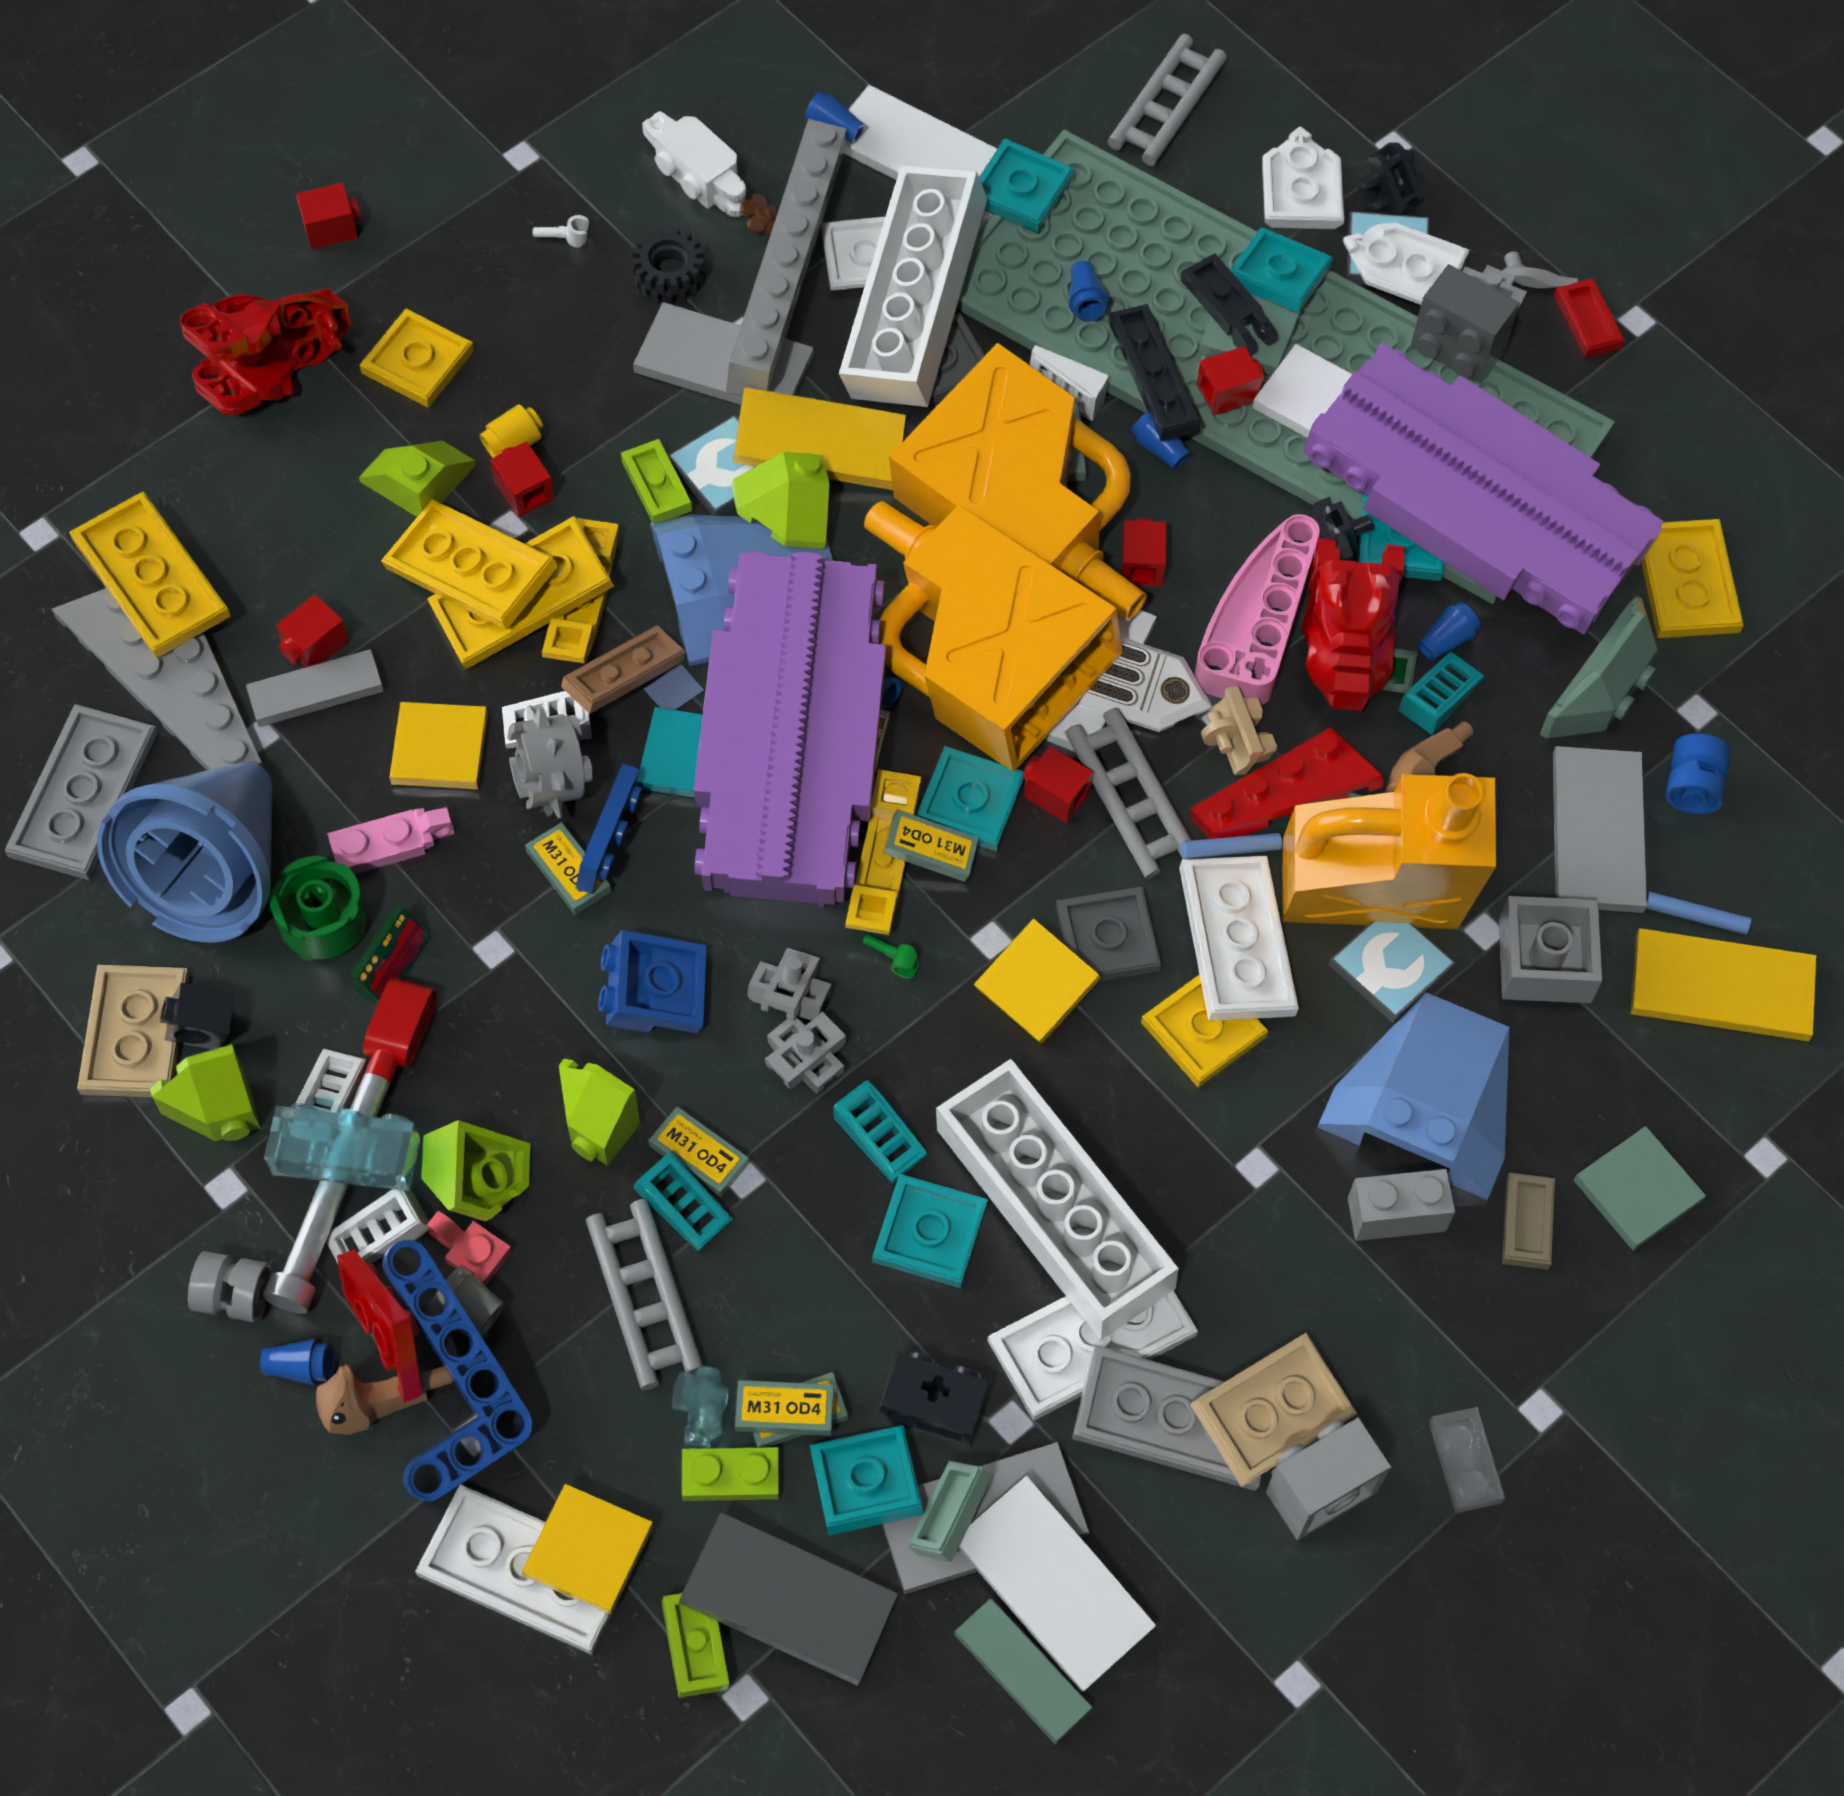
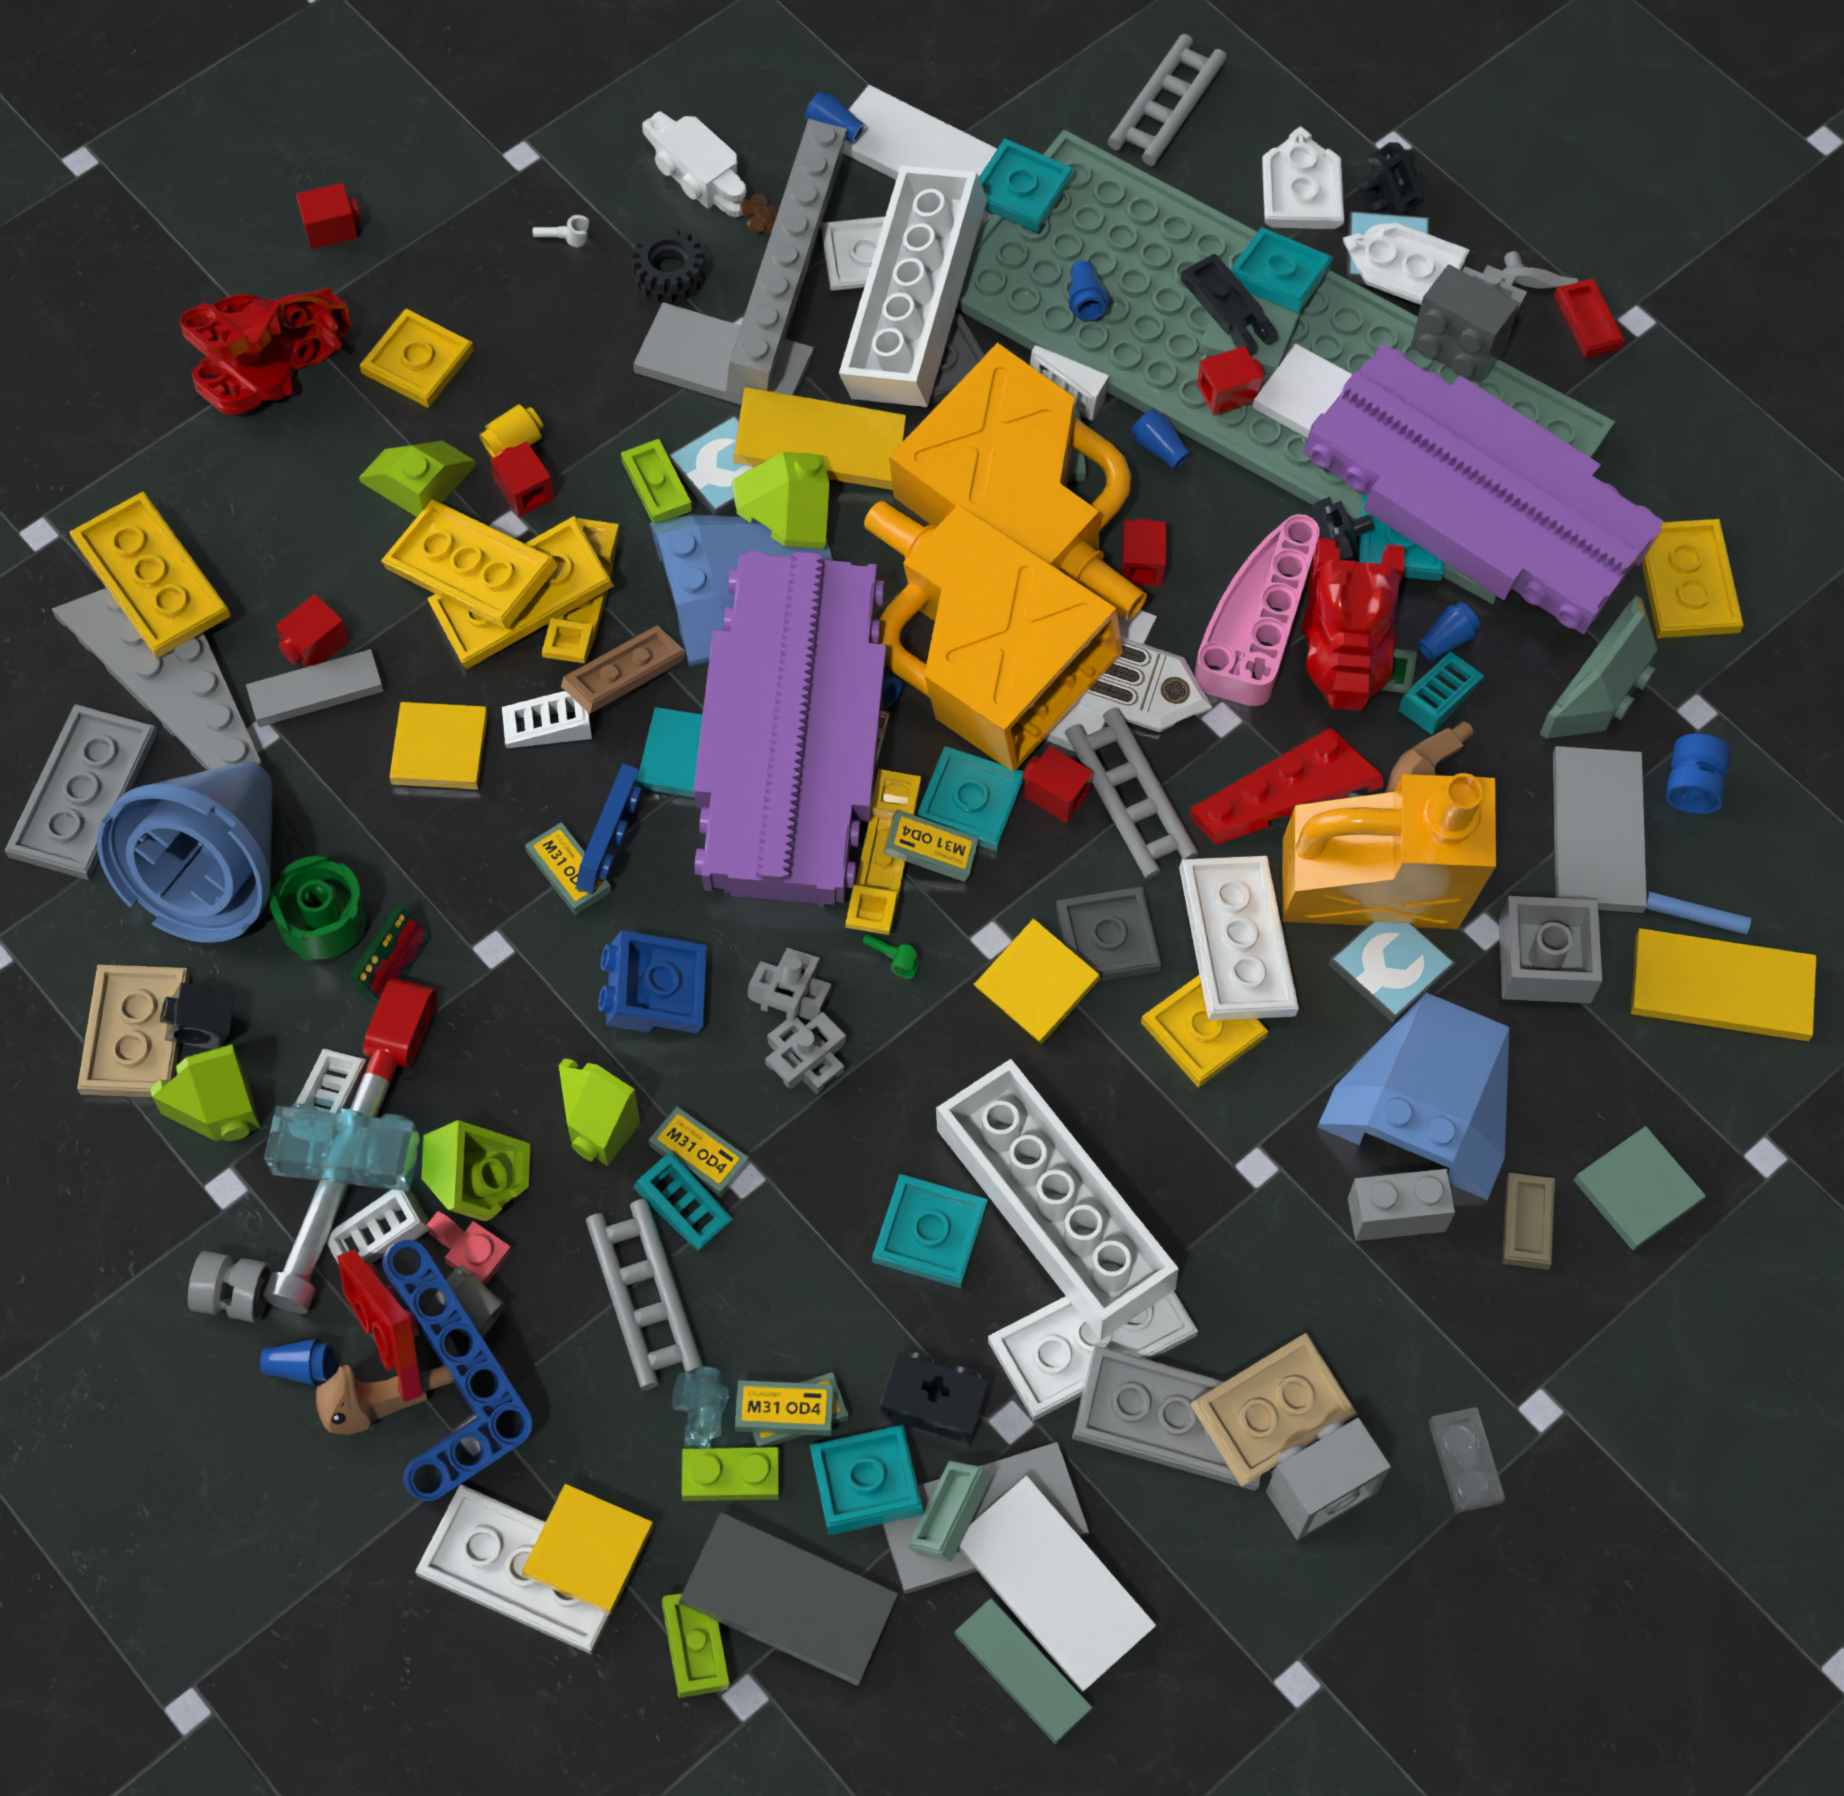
(389, 838): bright pink hinge -> none
(548, 760): light grey brick -> none
(674, 688): sand blue sticker -> none
(878, 1107): teal slope -> none
(1154, 372): black tile -> none
(1231, 845): medium blue piece -> none
(1234, 731): tan hips -> none

